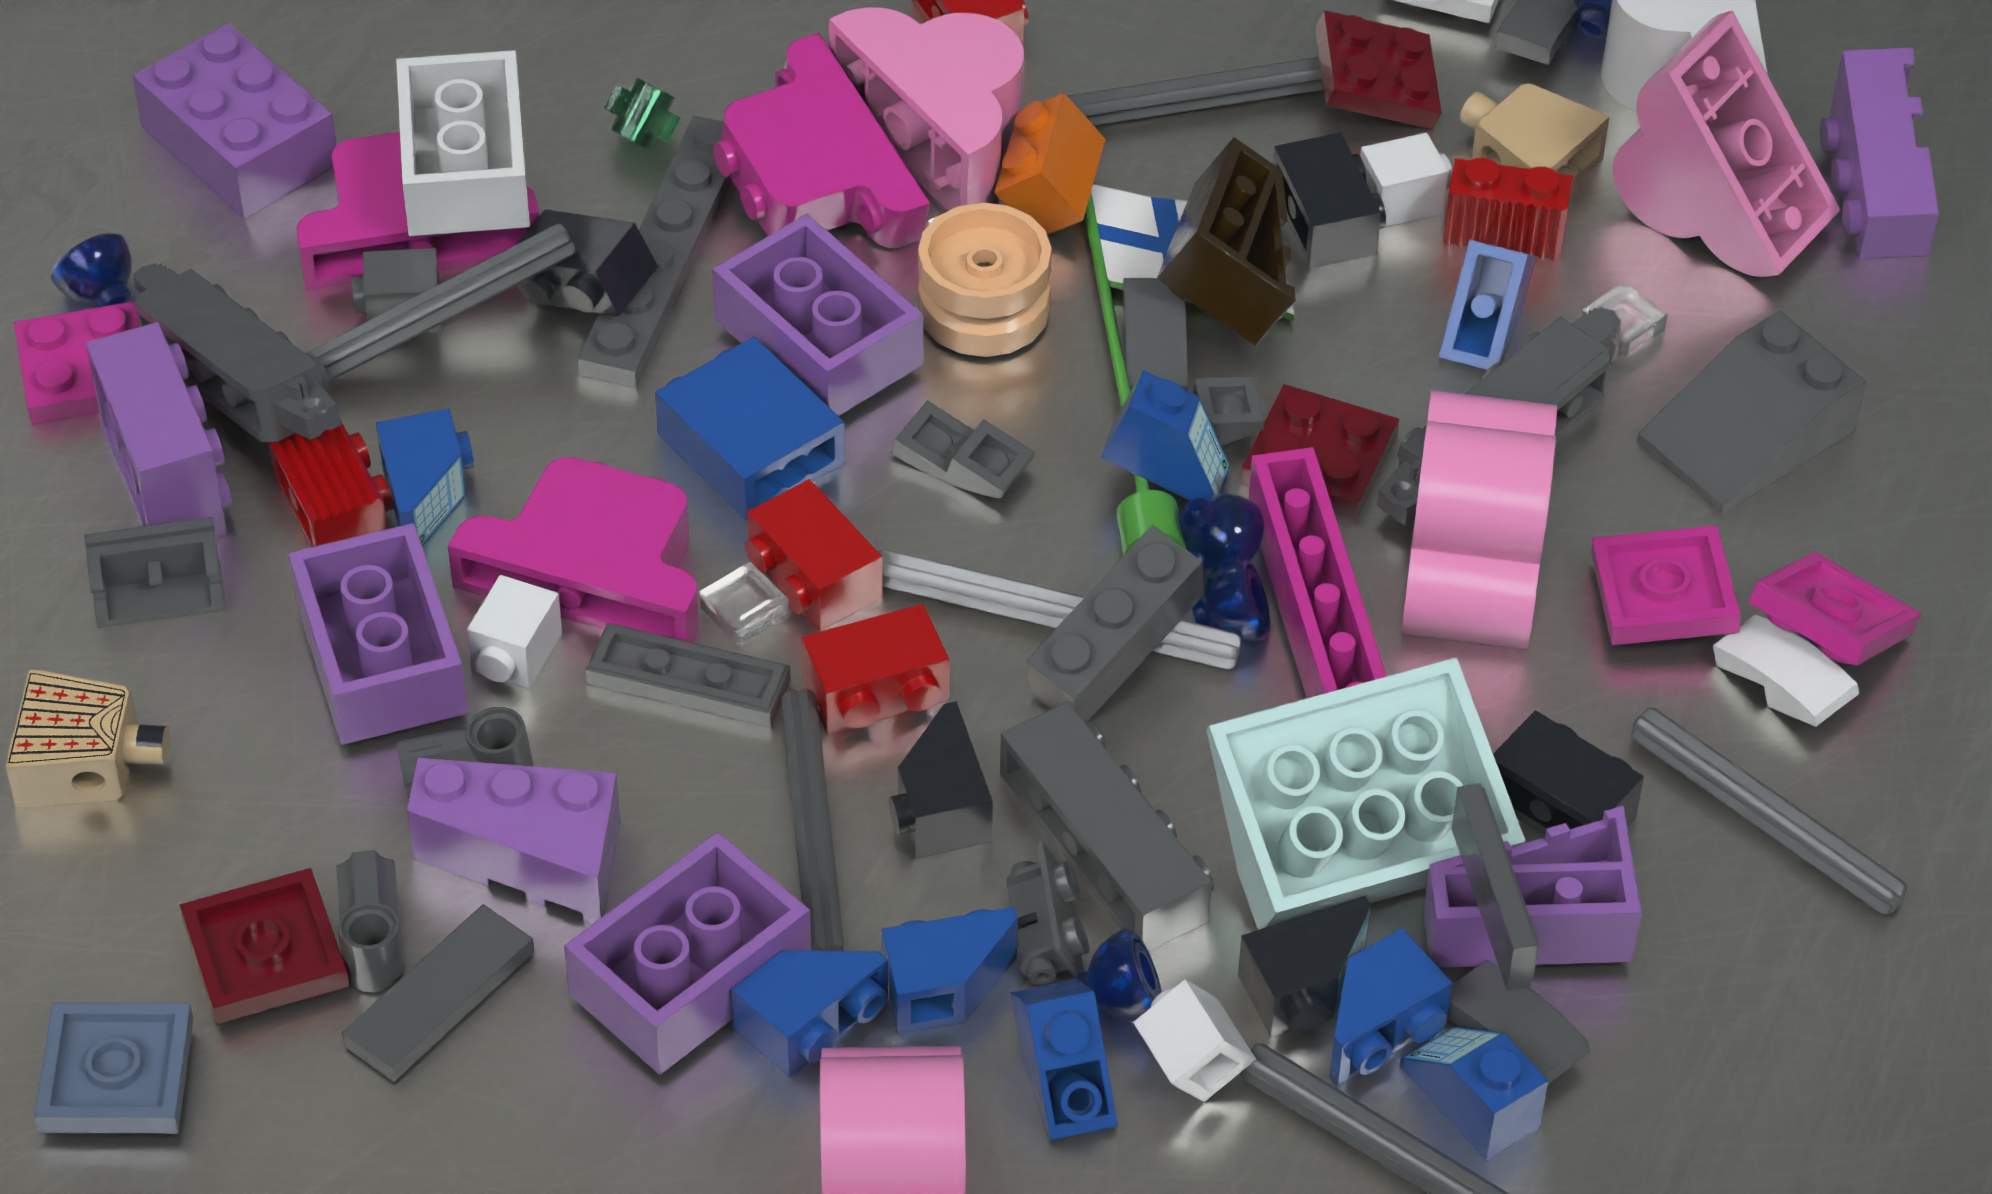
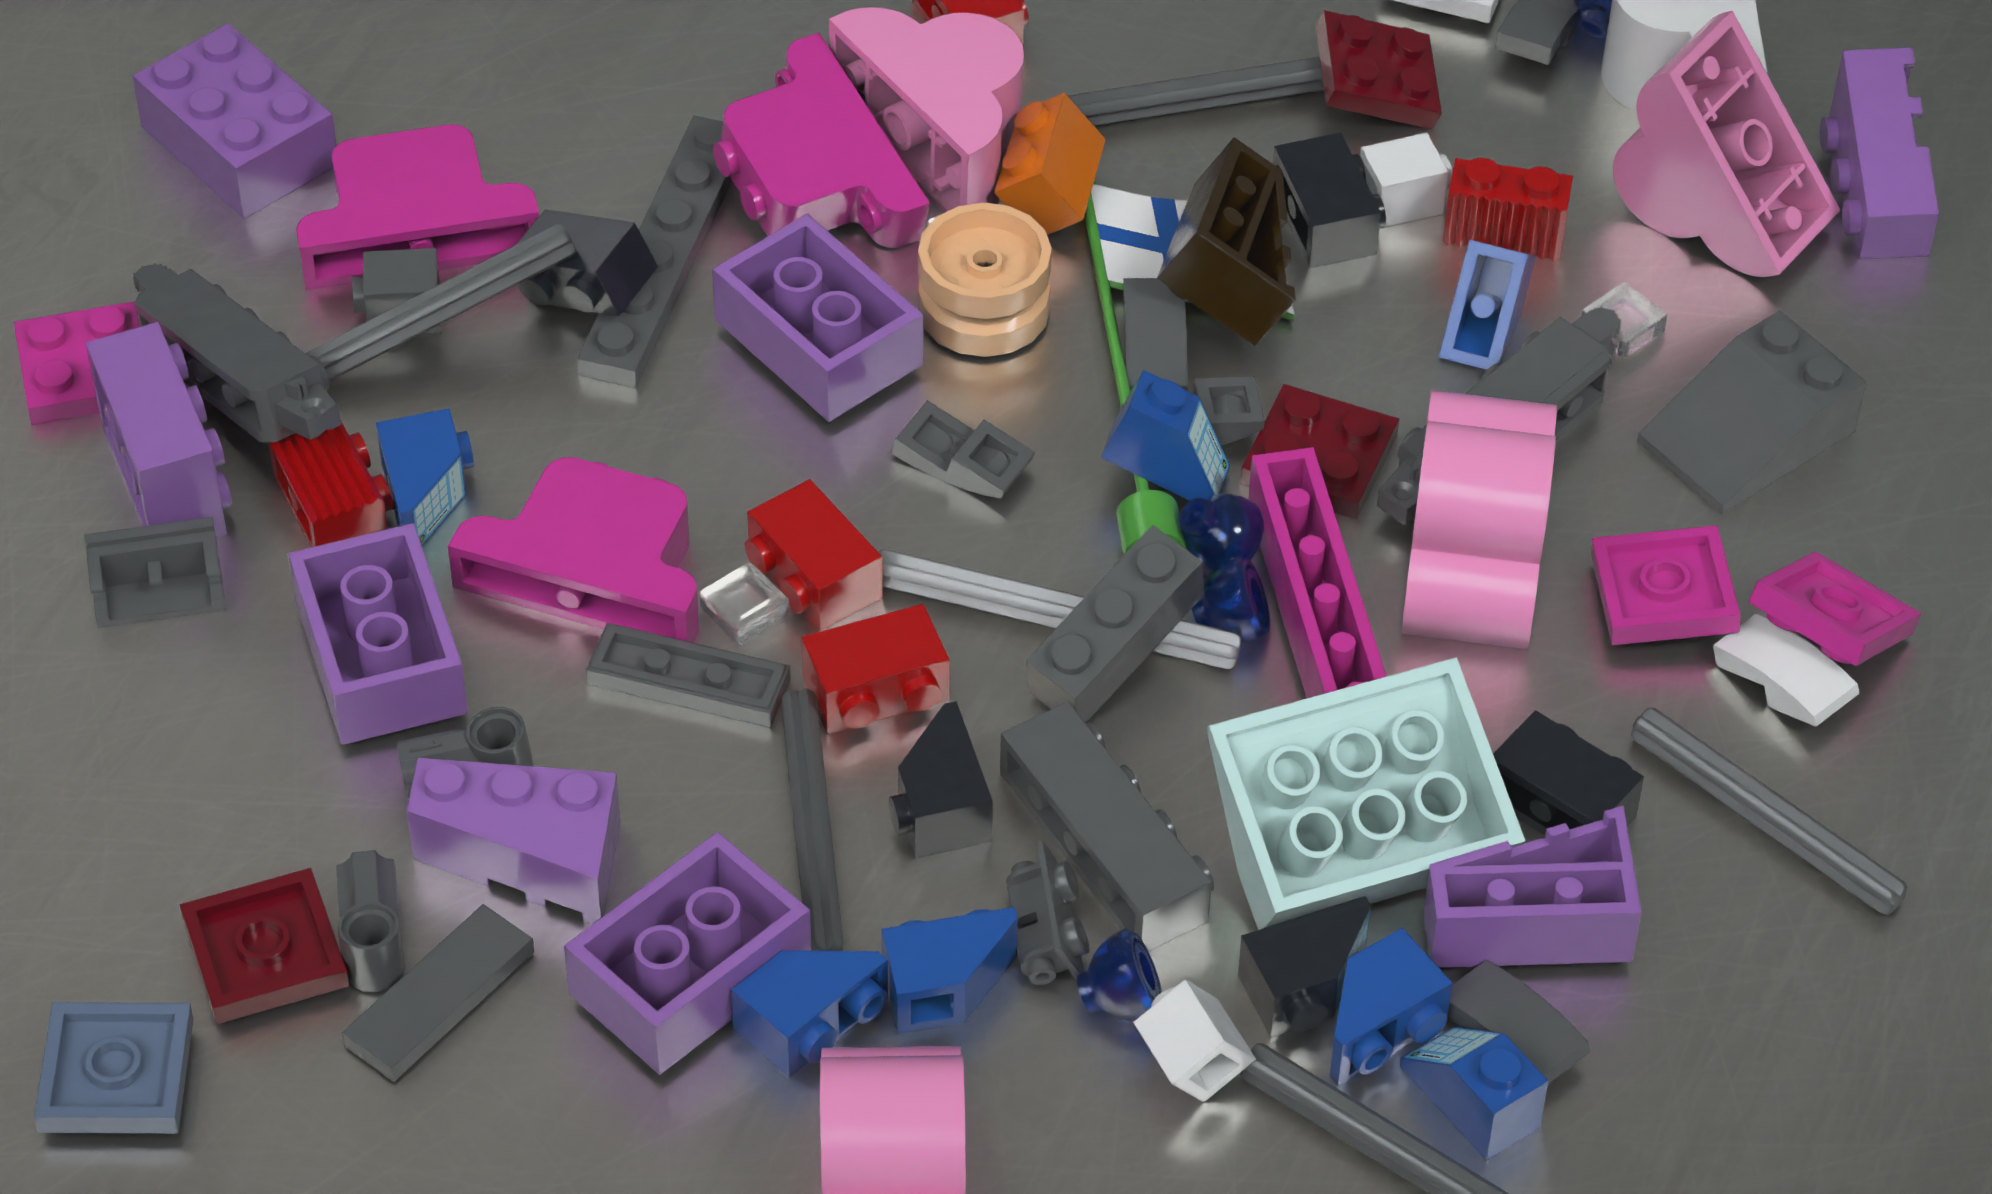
(77, 741): tan torso -> none
(95, 271): clear blue brick -> none
(462, 143): white brick -> none
(514, 632): white brick -> none
(642, 113): clear green gear -> none
(749, 426): blue brick -> none
(1065, 1057): blue slope -> none
(1495, 886): dark grey tile -> none
(1536, 131): tan torso -> none

